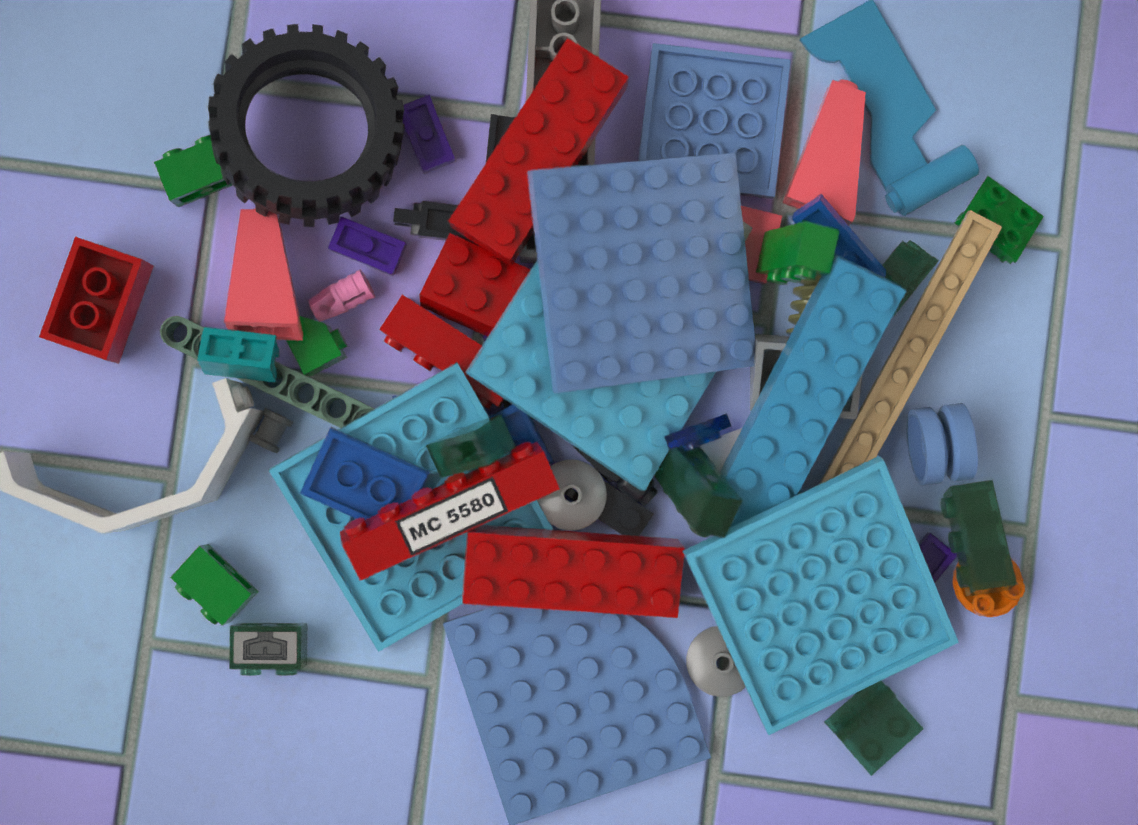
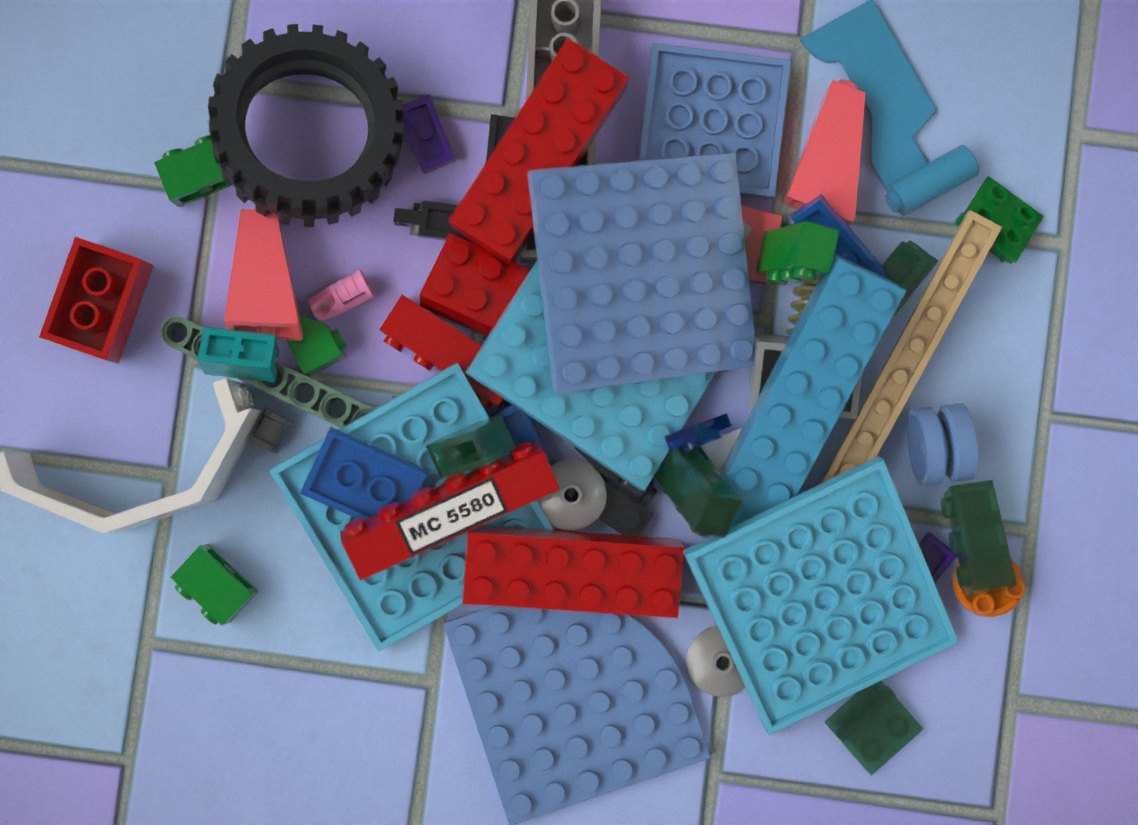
(268, 647): brick -> none
(367, 246): dark purple plate -> none

